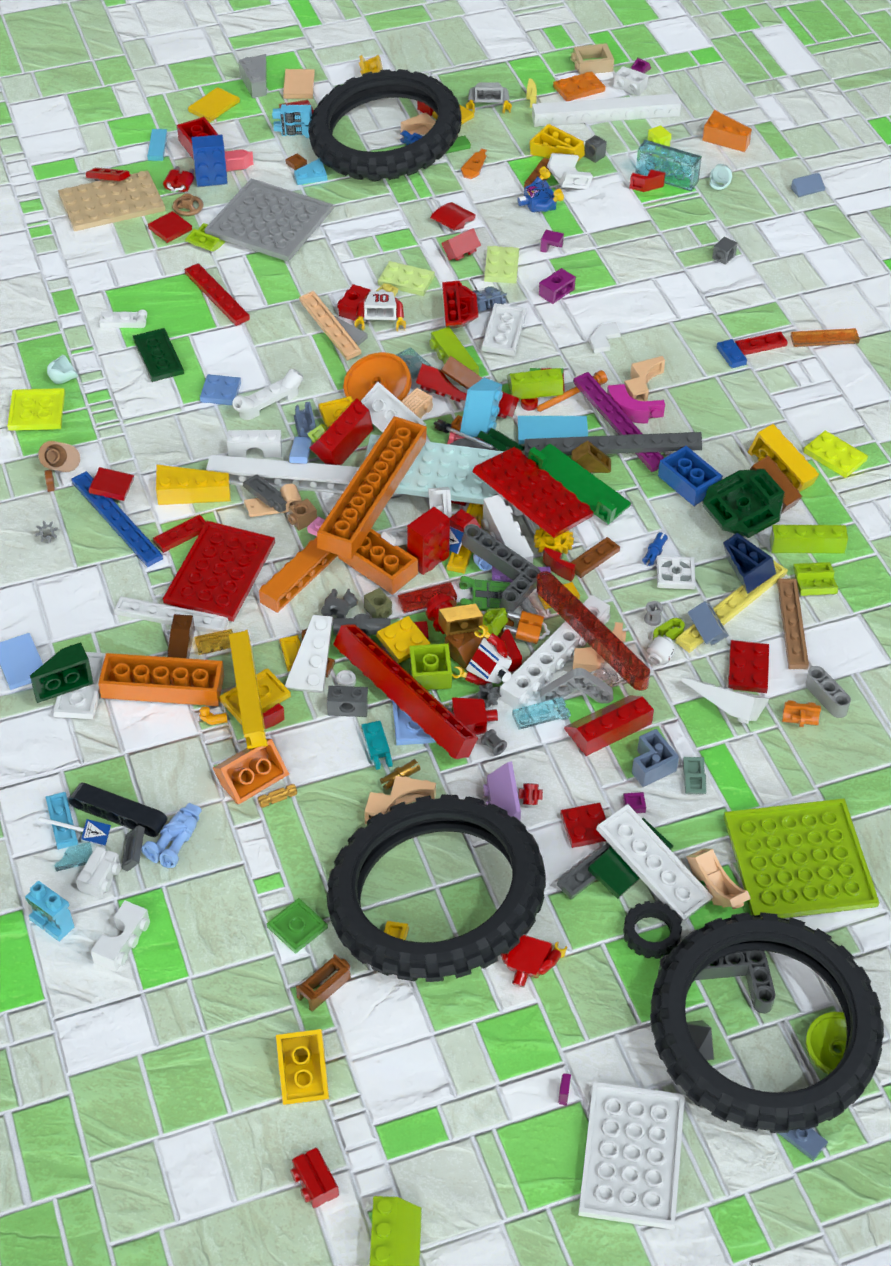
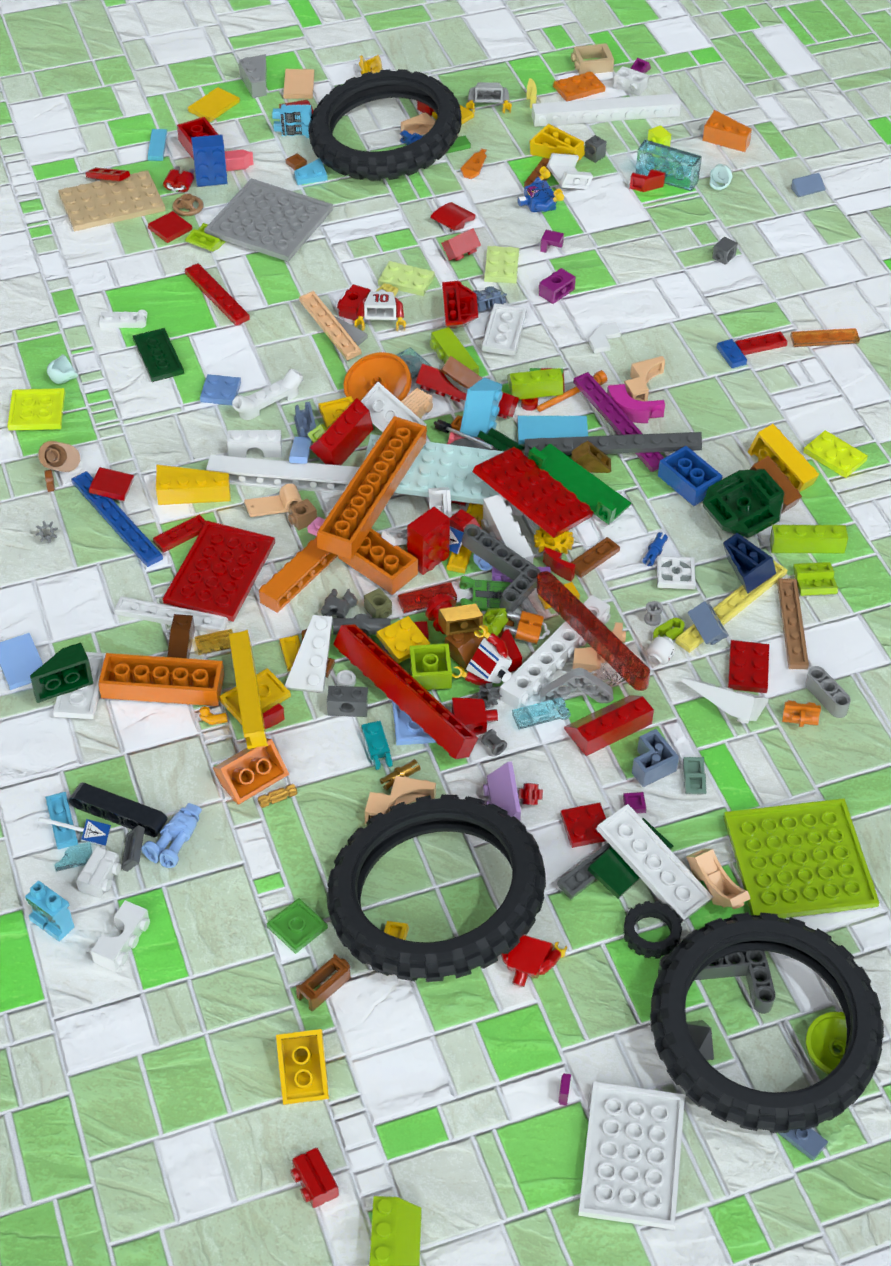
(265, 493): dark grey hinge -> none

